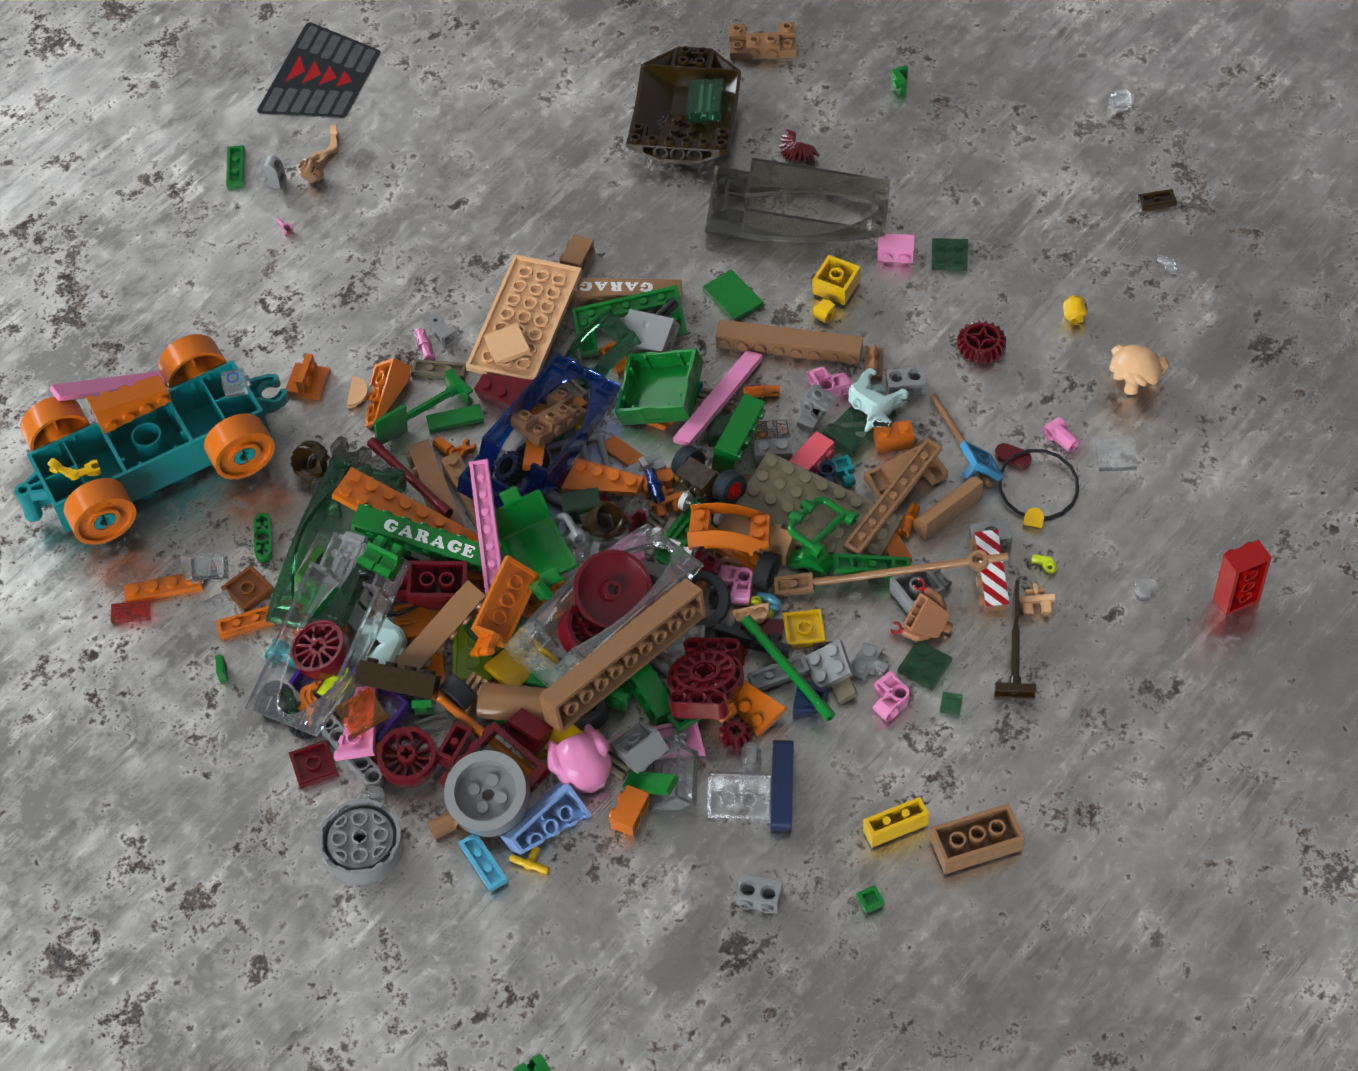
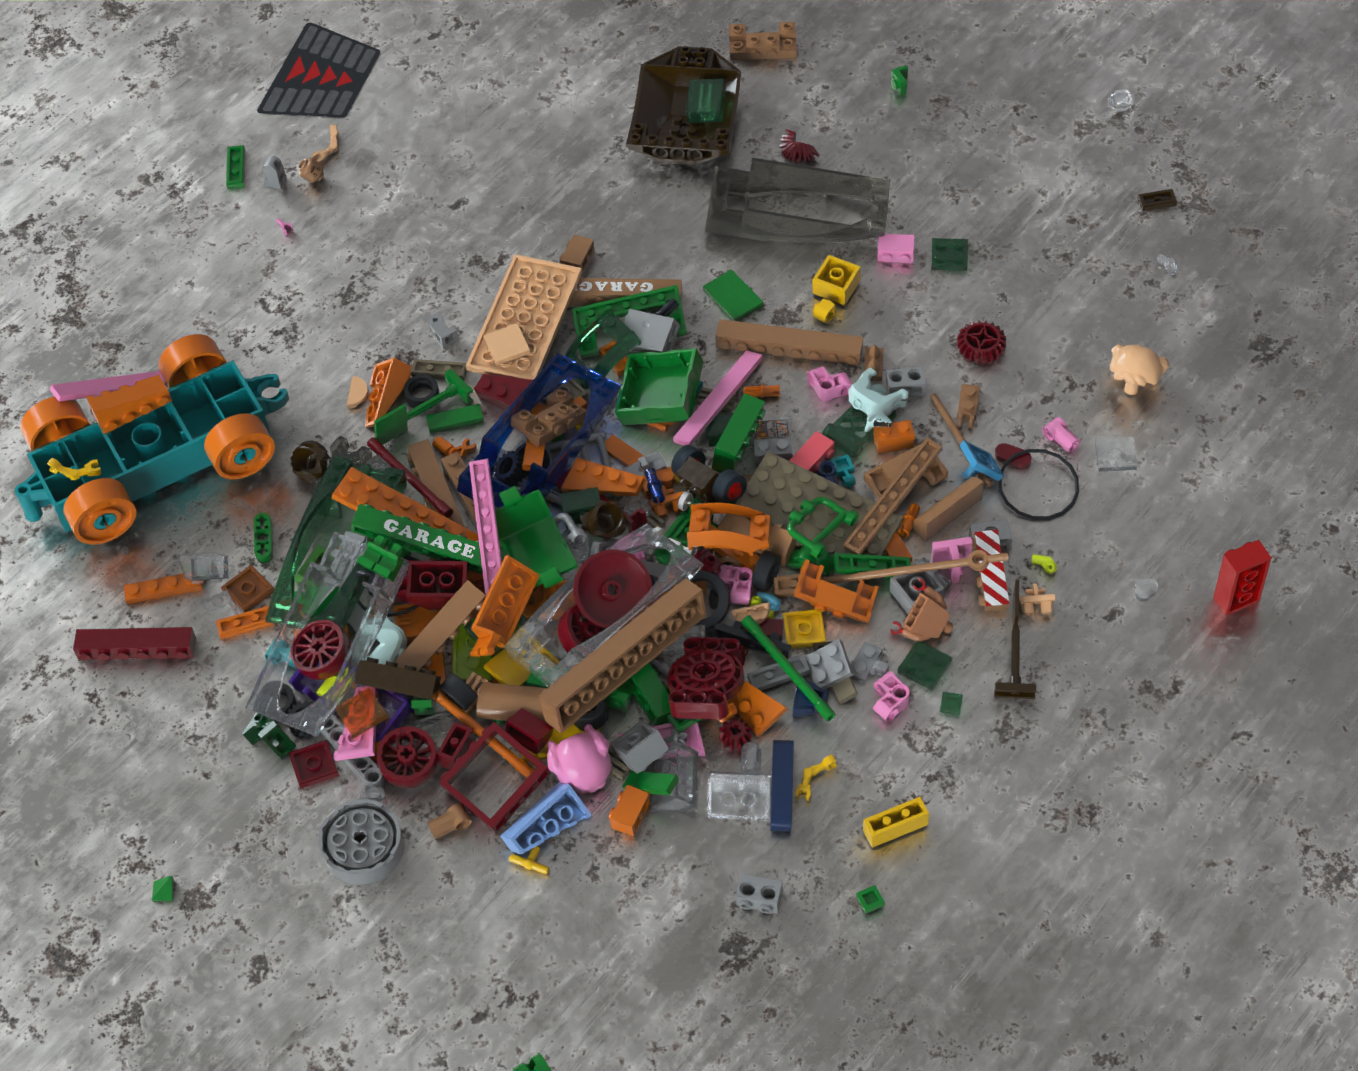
(130, 611): clear red tile -> none
(134, 643): none -> dark red brick
(163, 889): none -> green slope
(221, 668): green tile -> none
(235, 383): clear brick -> none
(266, 728): none -> dark green tile
(290, 702): clear green tile -> none
(306, 695): orange piece -> none
(308, 379): orange bracket -> none
(420, 381): none -> black tyre
(424, 344): bright pink pin -> none
(470, 781): light grey brick -> none
(483, 862): medium azure plate -> none
(541, 590): green tile -> none
(816, 399): light grey tile -> none
(827, 763): none -> yellow piece
(833, 598): none -> orange bracket
(952, 550): none -> bright pink bracket
(968, 404): none -> medium nougat hinge
(977, 838): medium nougat brick -> none
(1034, 518): yellow tile -> none
(1075, 309): yellow head -> none

